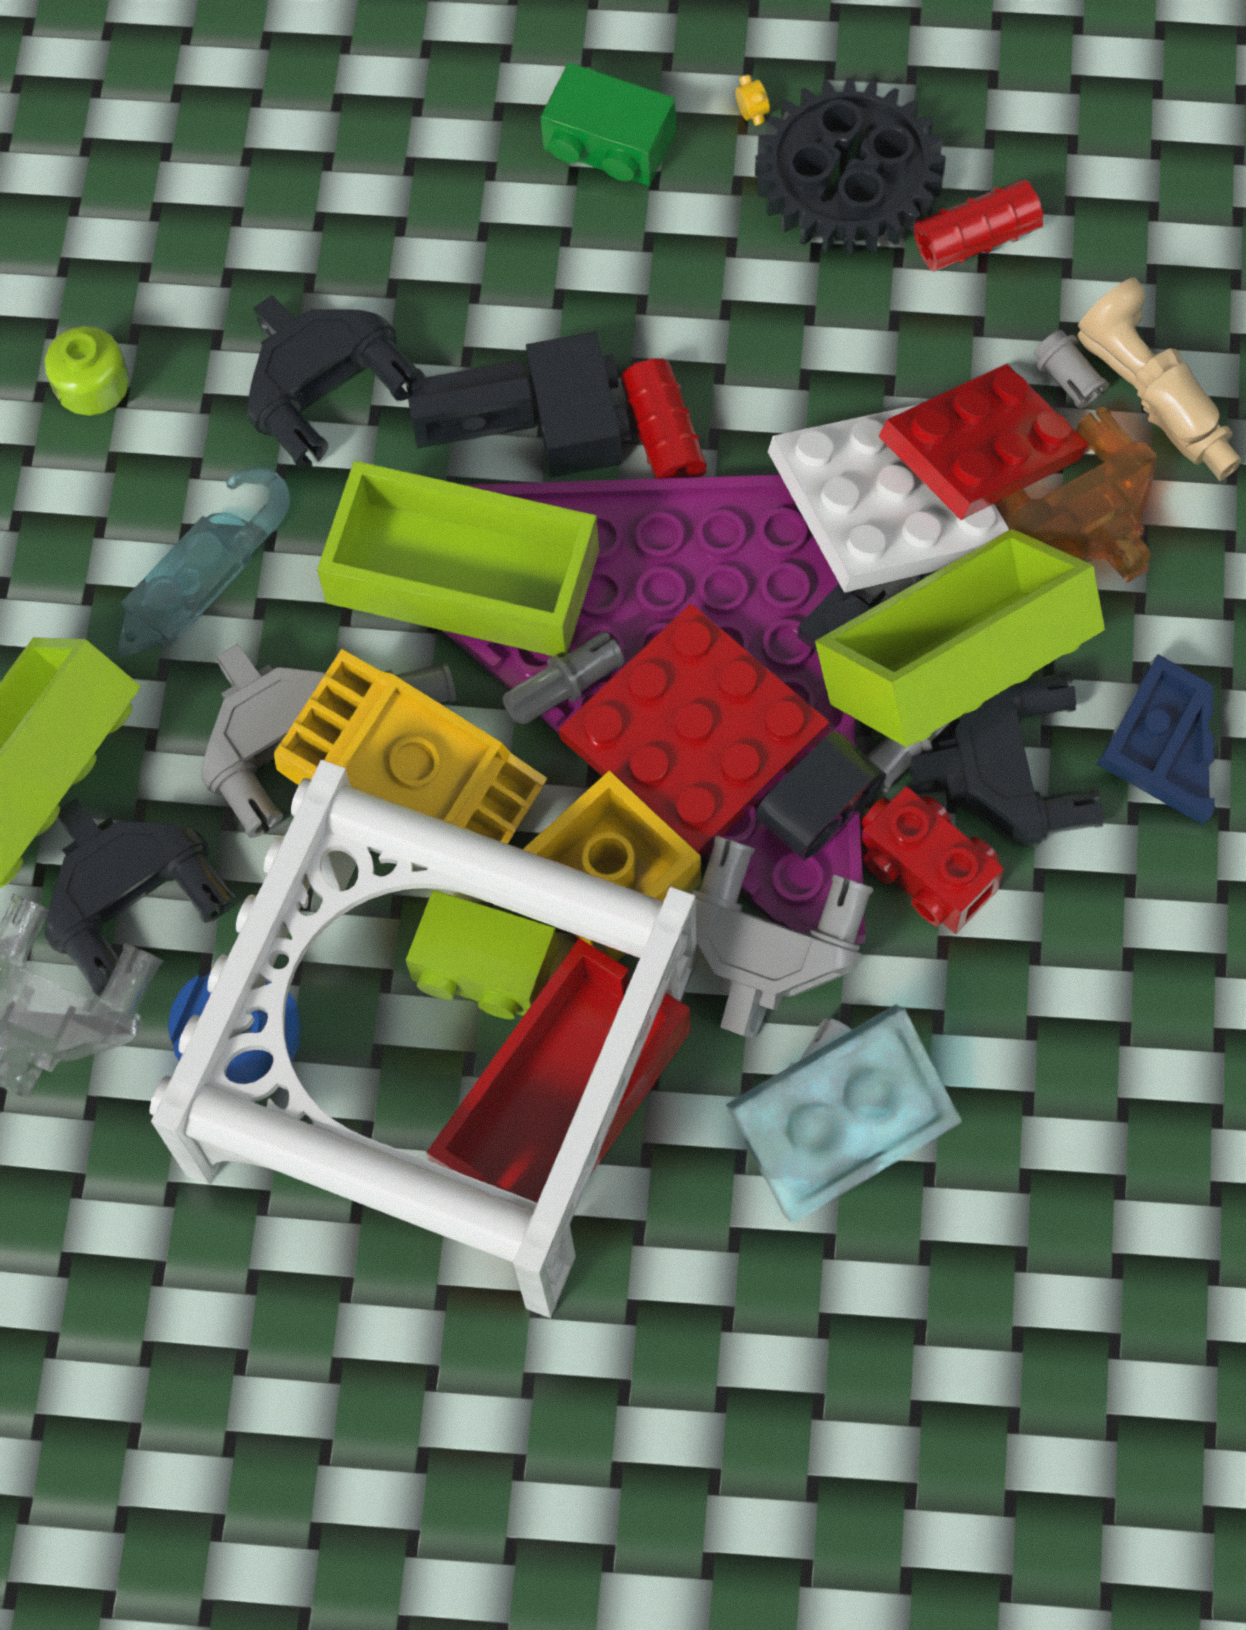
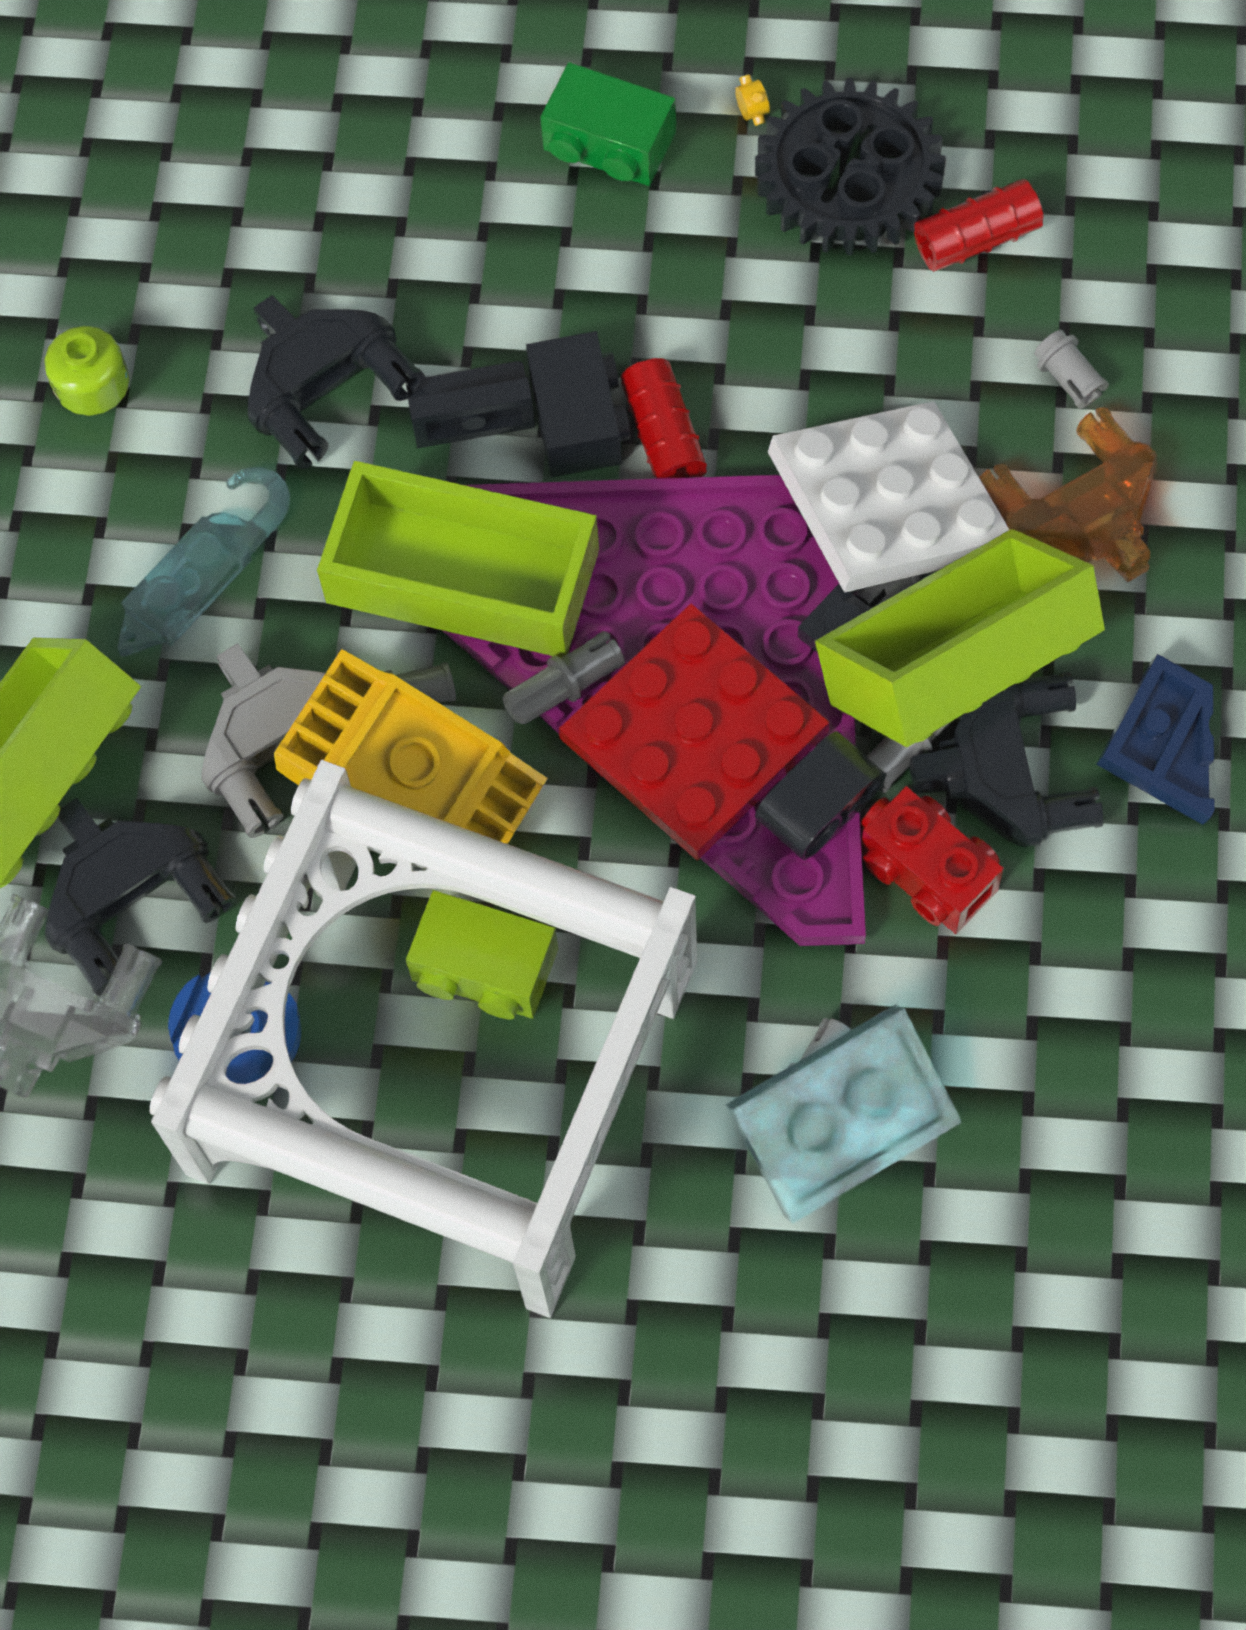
(530, 1091): red piece -> none
(620, 841): yellow brick -> none
(764, 958): light grey connector -> none
(983, 441): red plate -> none
(1162, 380): tan piece -> none

